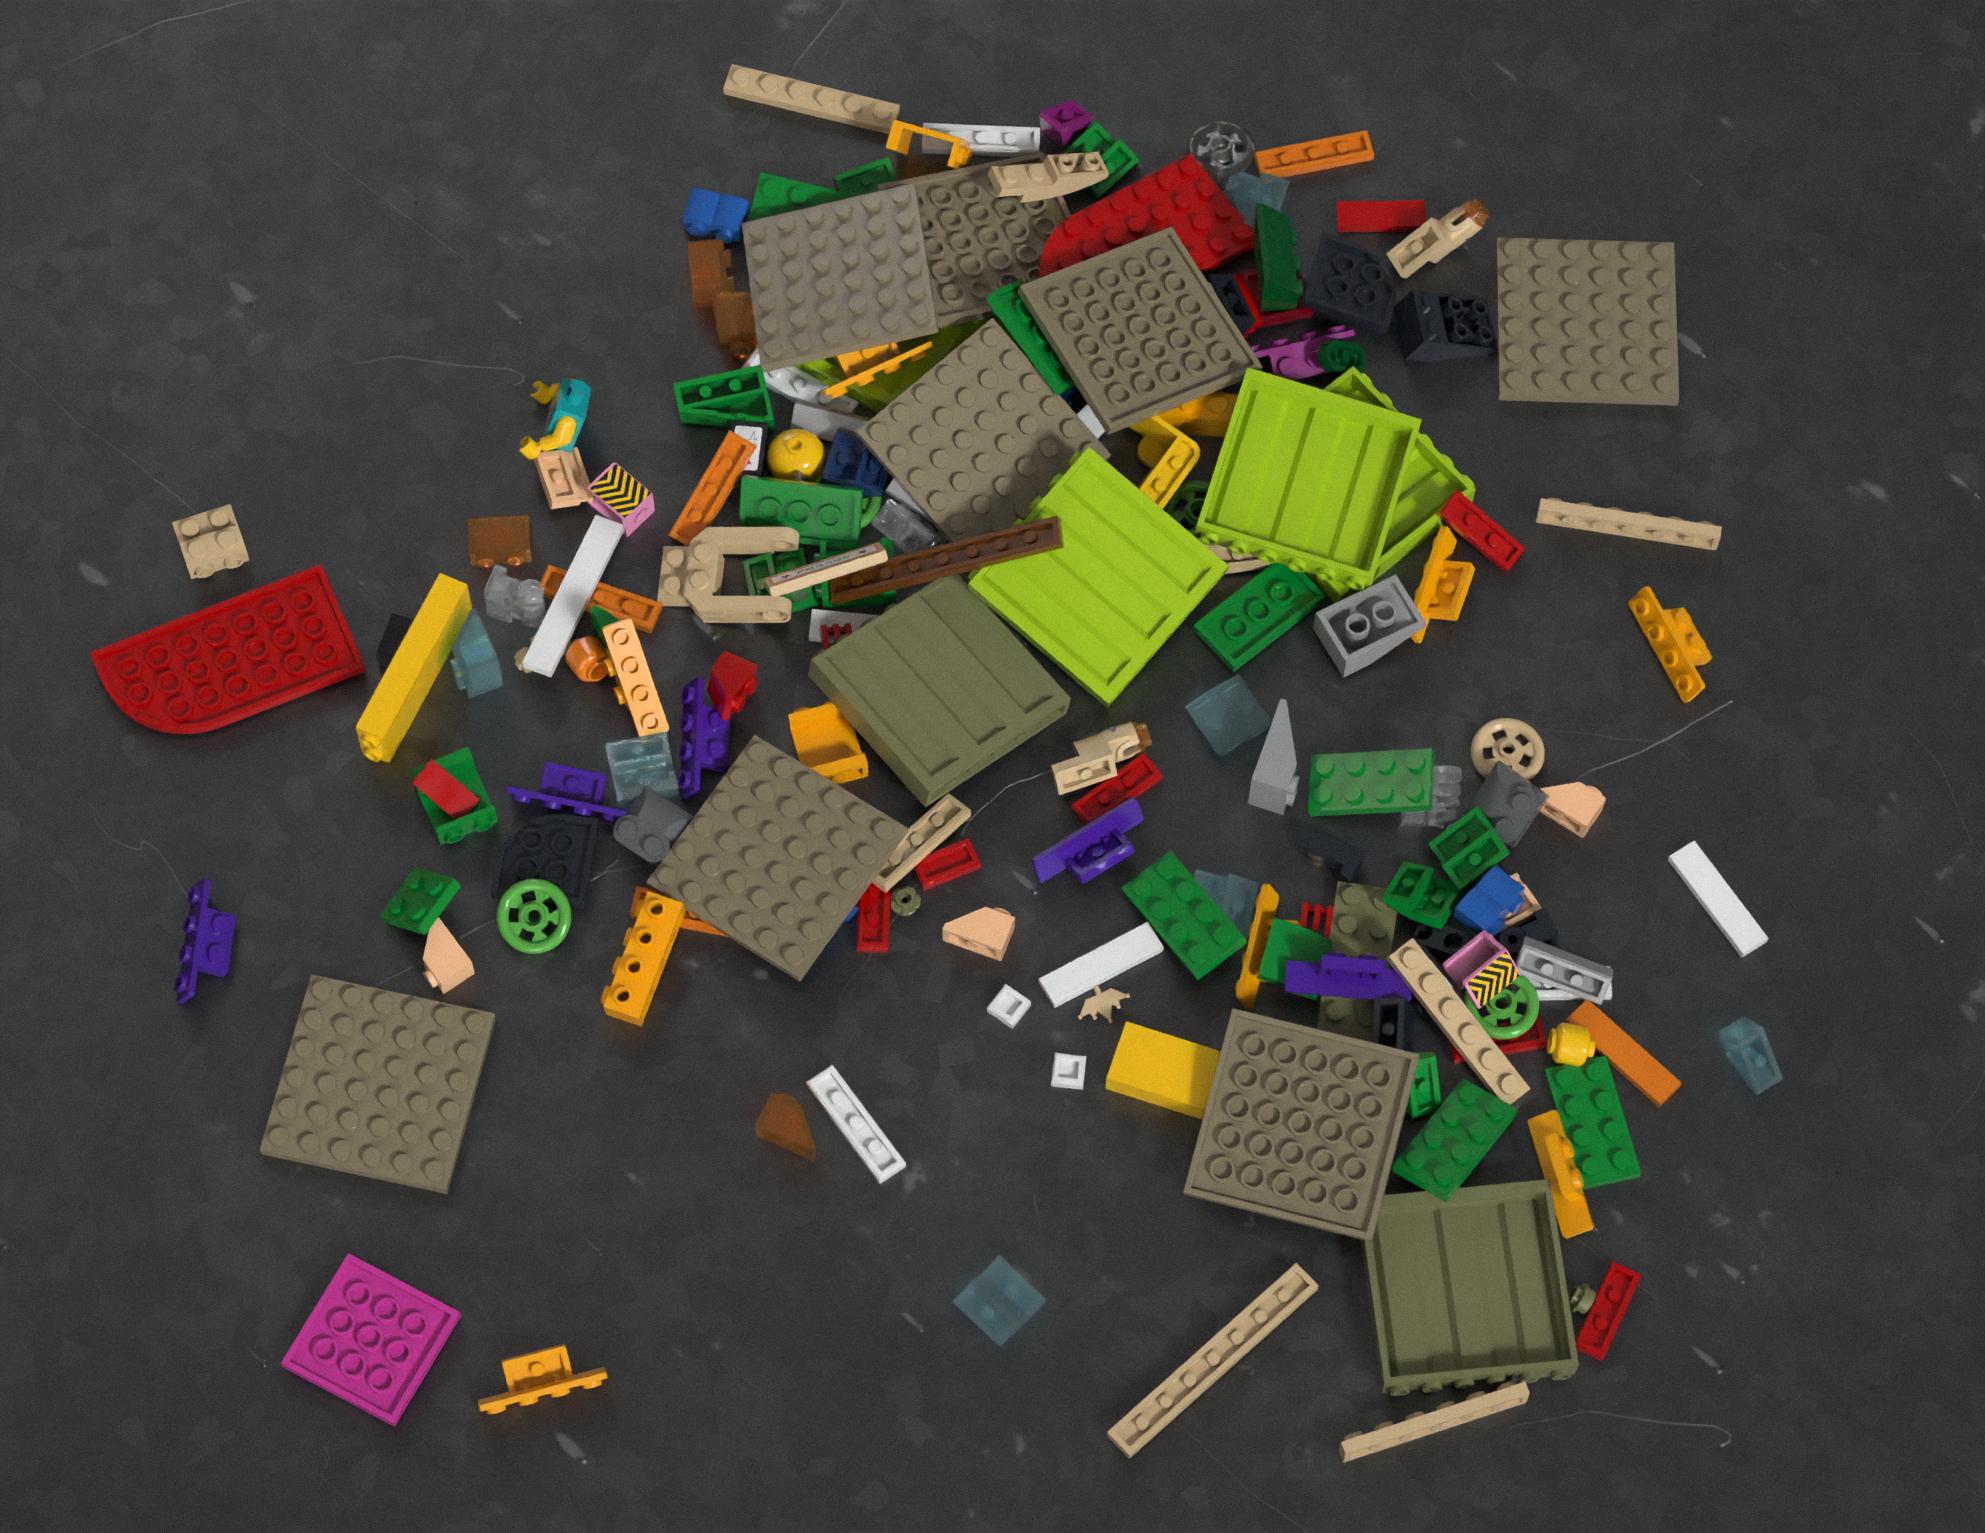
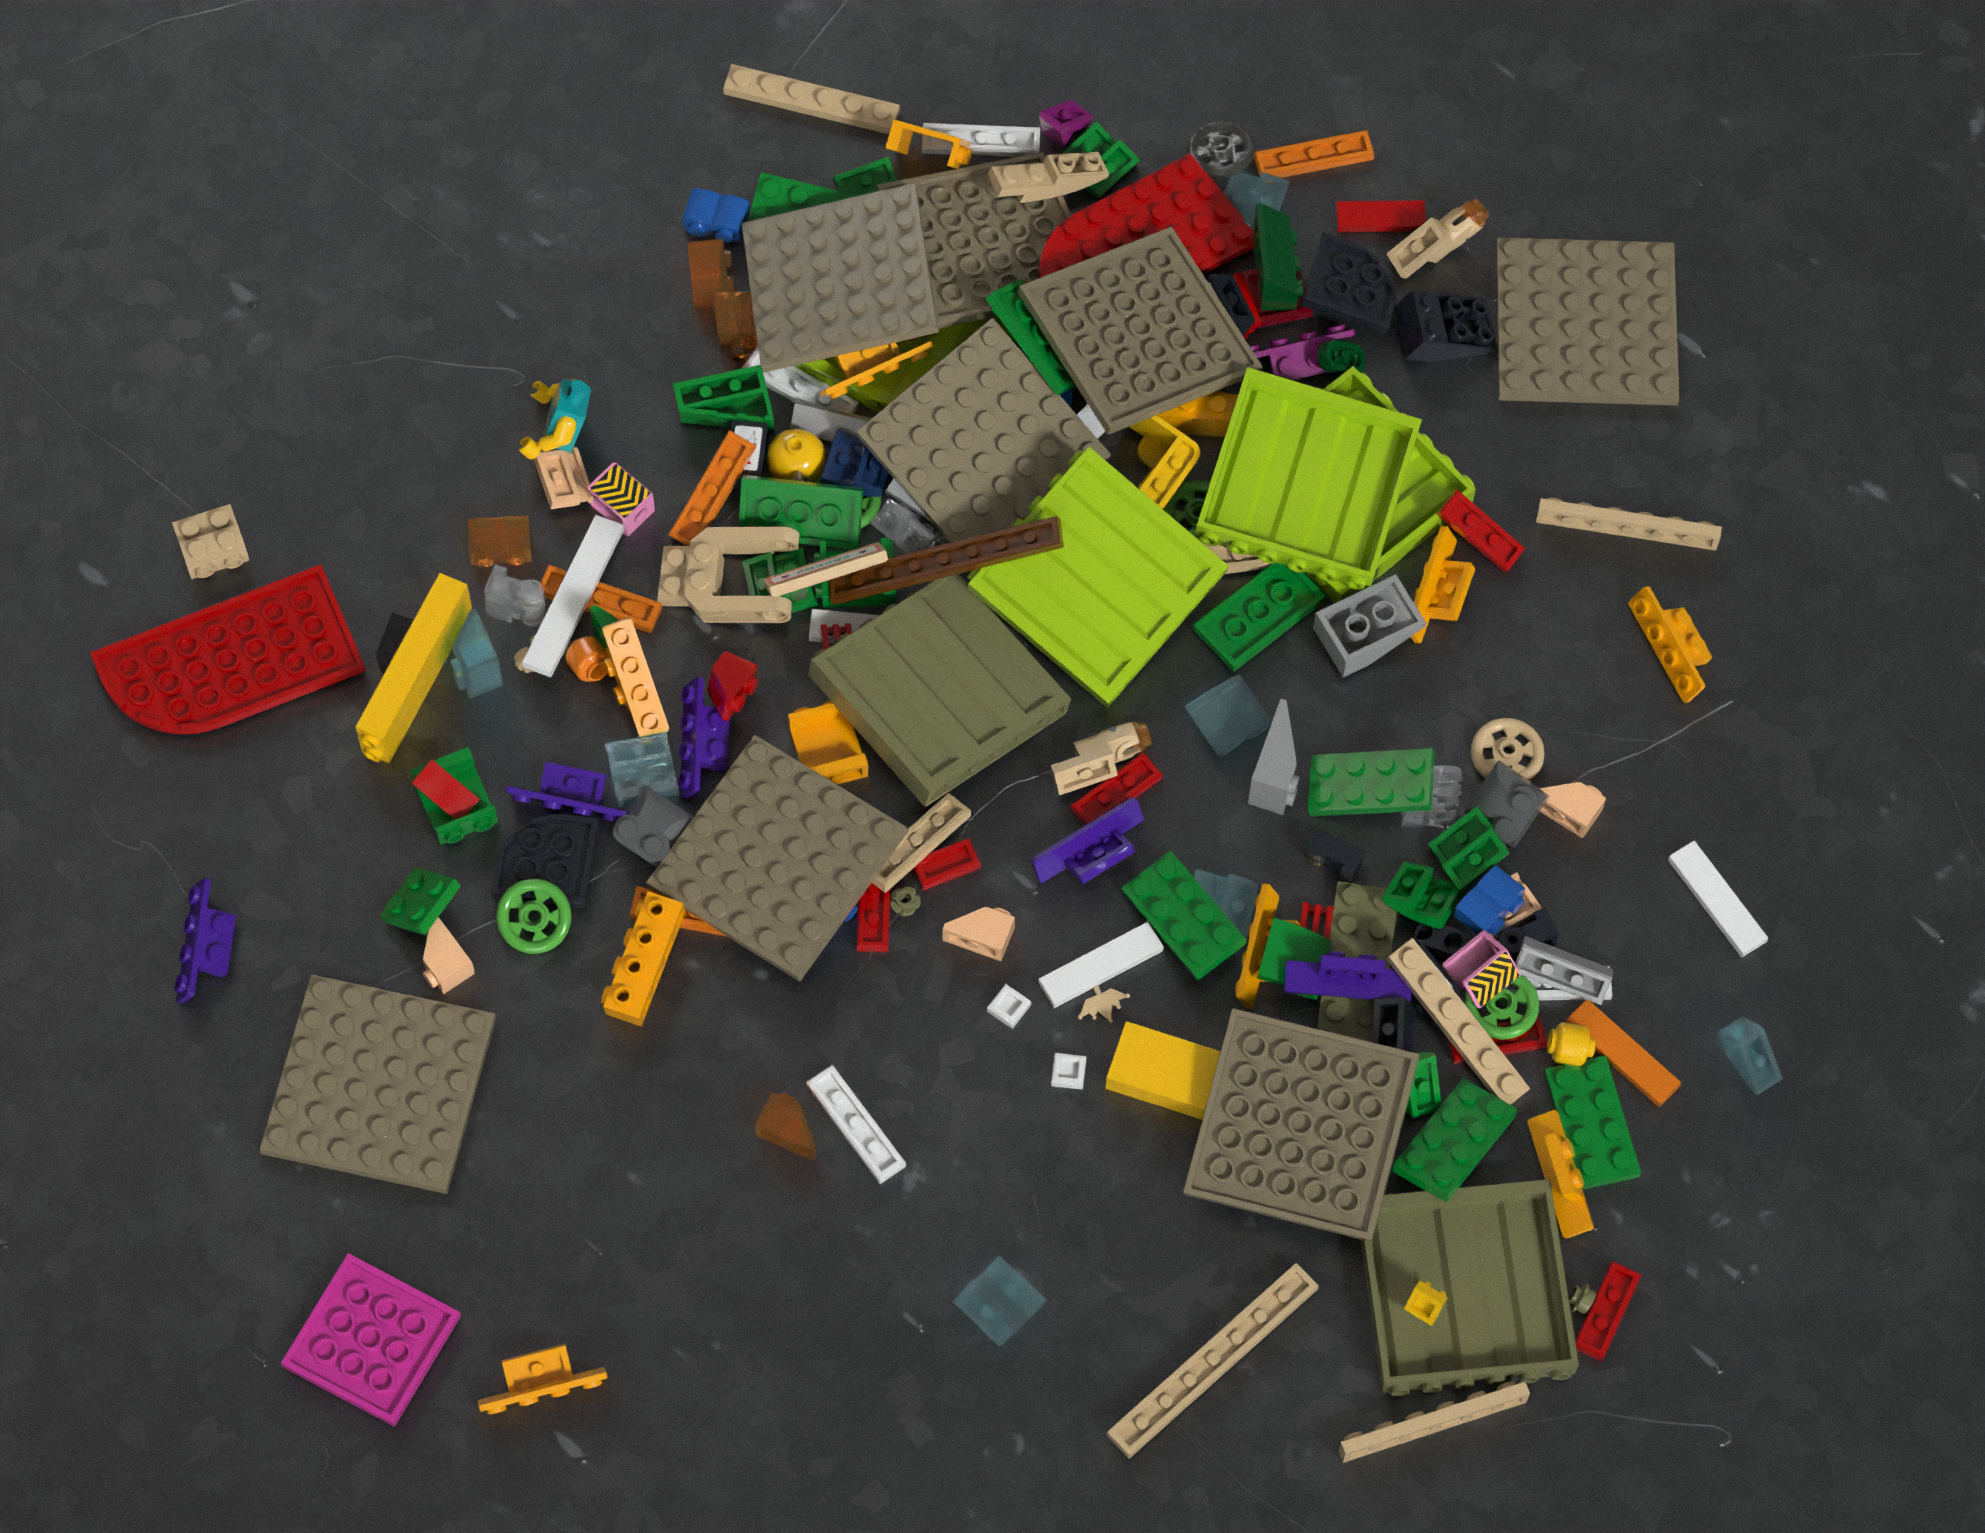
(1426, 1302): none -> yellow tile

